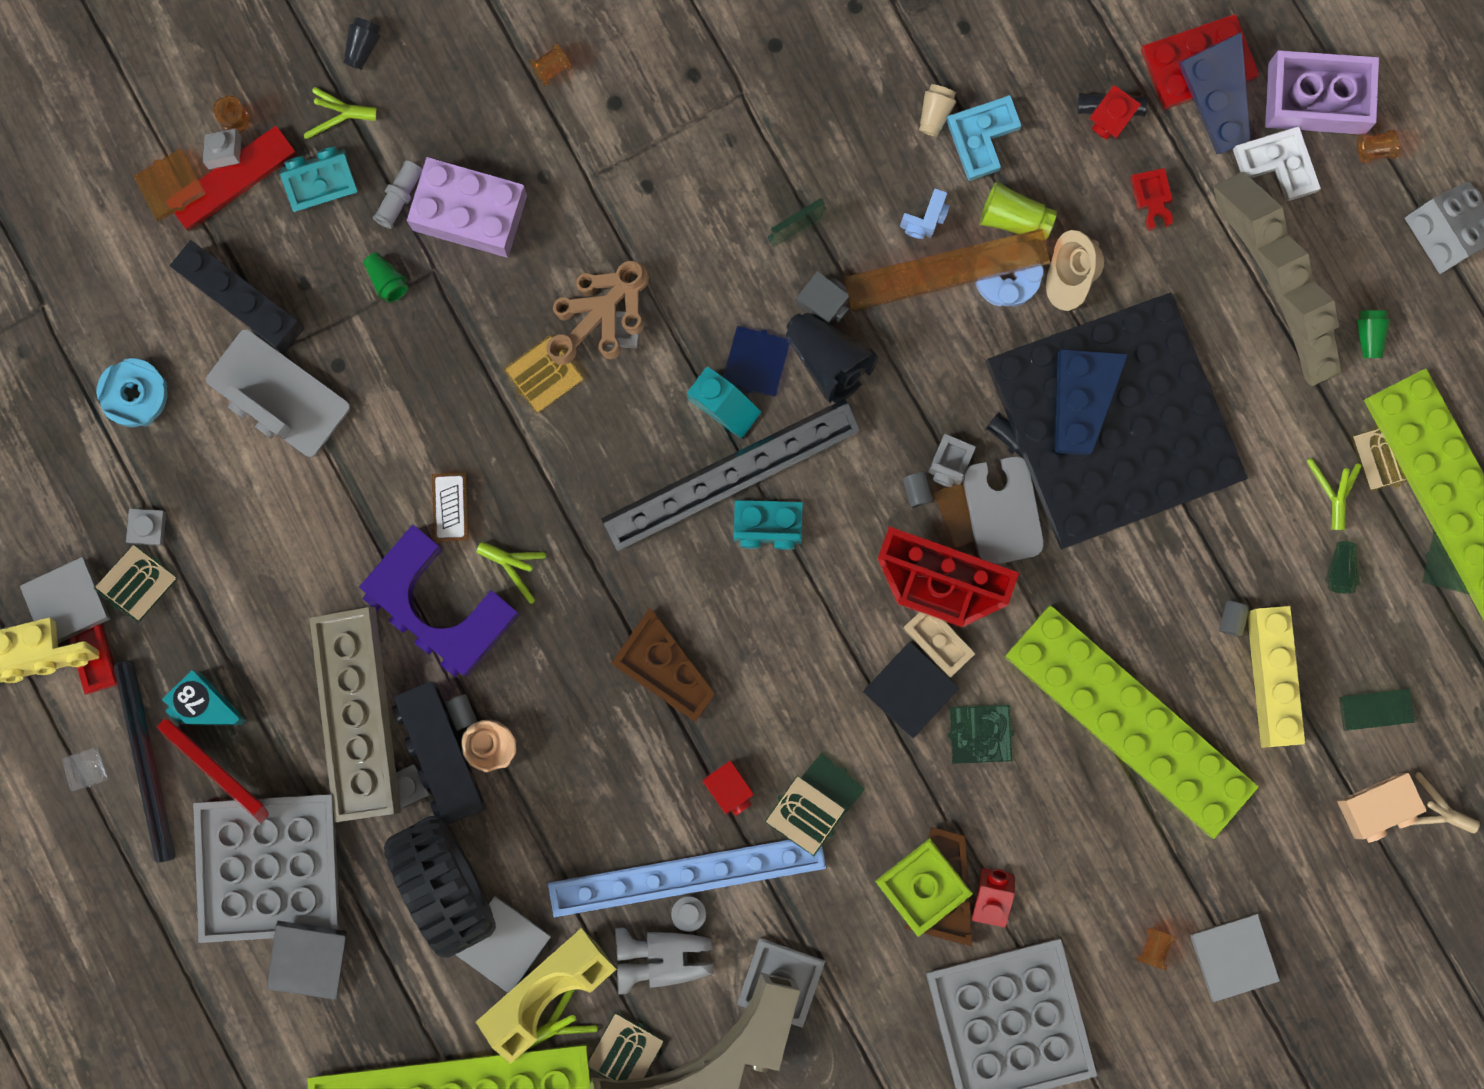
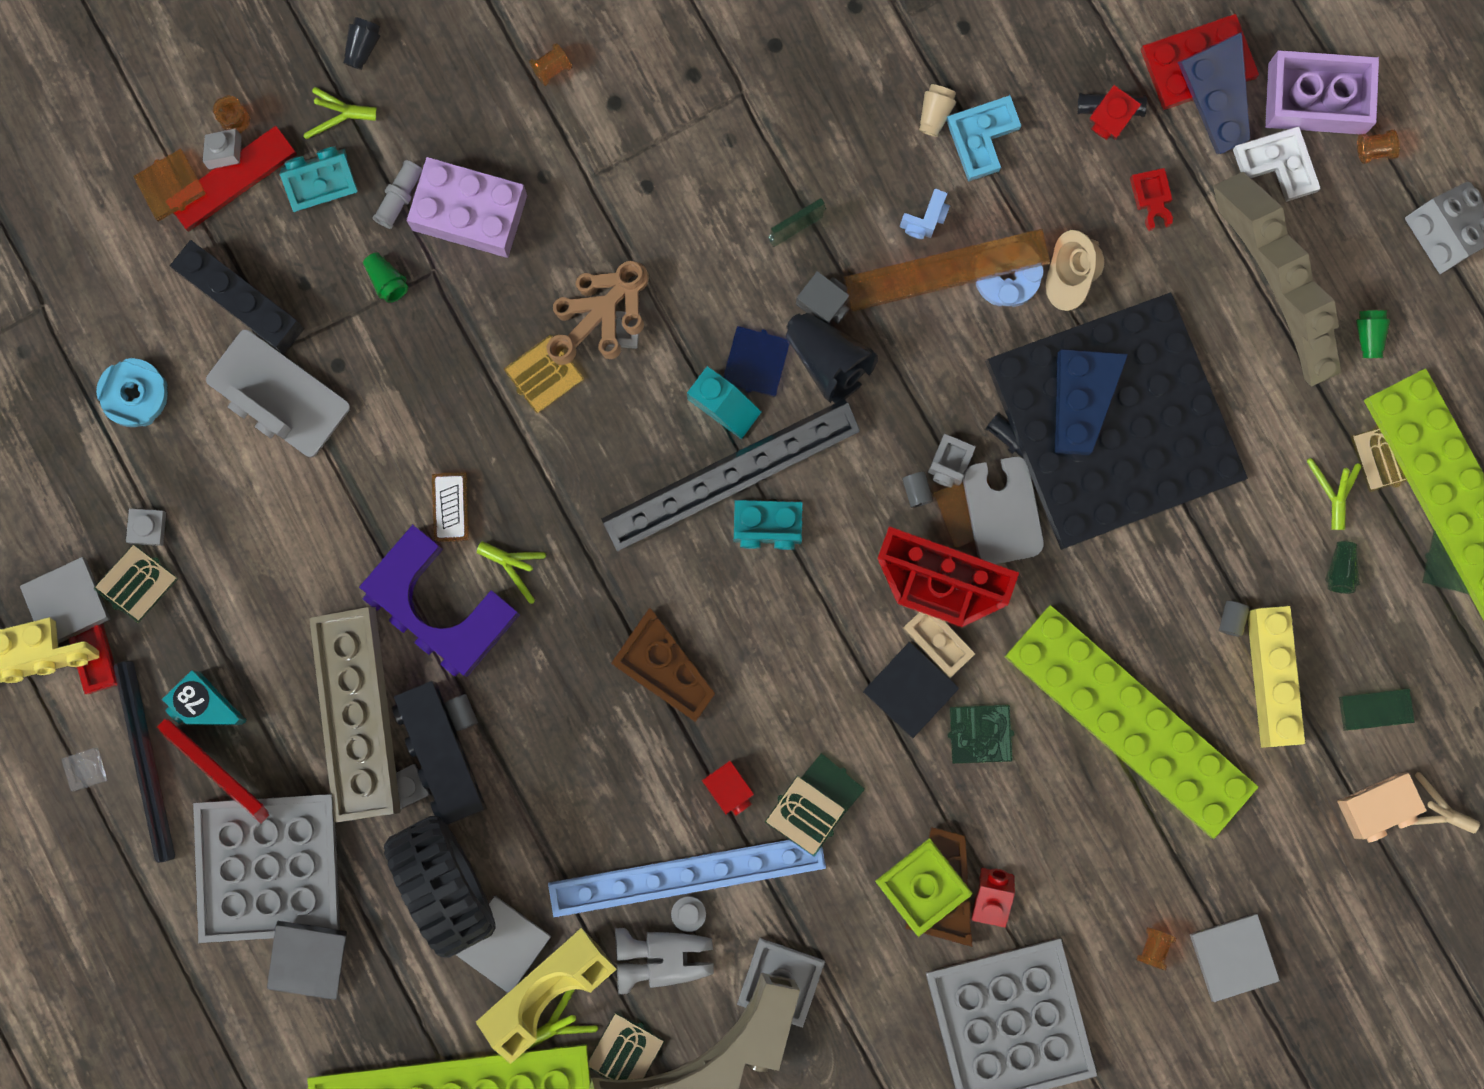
(488, 745): light nougat hair -> none
(1015, 212): lime plant -> none

